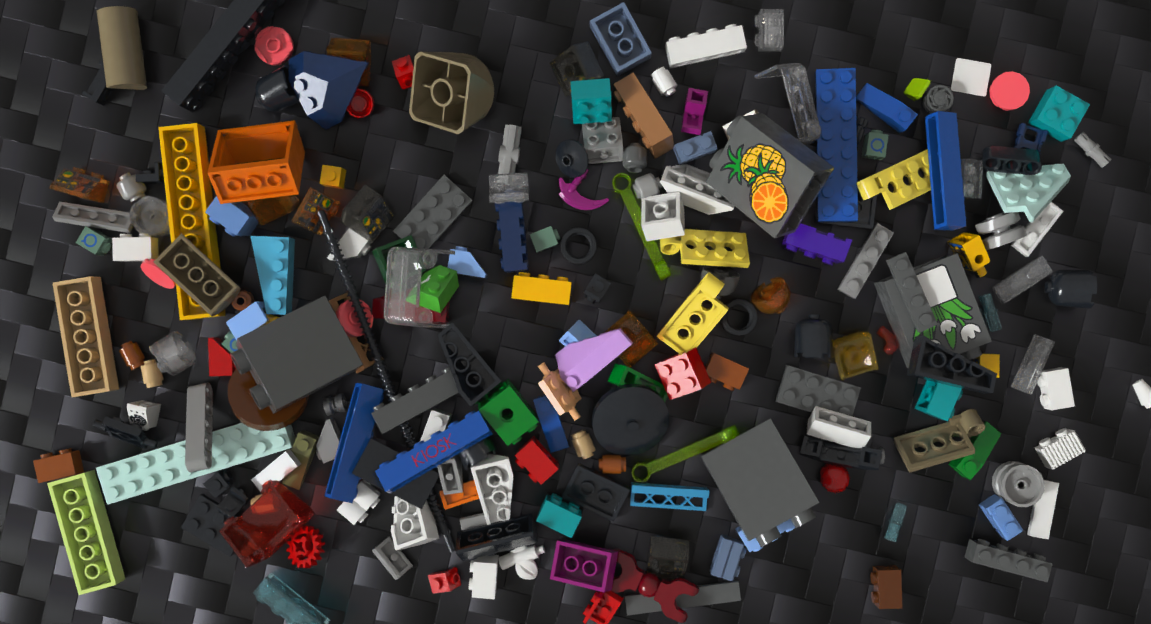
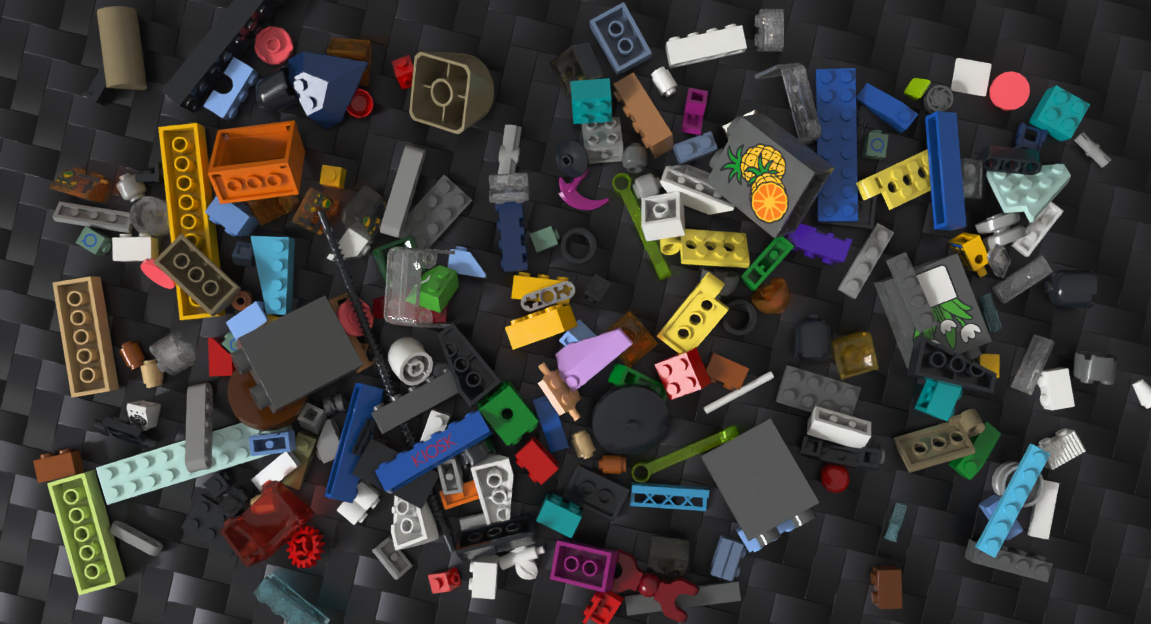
(136, 538): none -> light grey beam
(226, 104): none -> light blue arch
(243, 254): none -> sand blue slope
(272, 443): none -> medium blue brick
(312, 418): none -> light grey brick
(363, 437): none -> black axle
(403, 191): none -> light grey beam
(409, 360): none -> white brick
(536, 305): none -> light grey beam
(540, 325): none -> yellow brick
(737, 393): none -> white bar
(765, 262): none -> green slope
(891, 342): clear red arm -> none
(999, 260): none -> clear plate
(1012, 500): none -> medium azure plate
(1095, 366): none -> dark grey brick

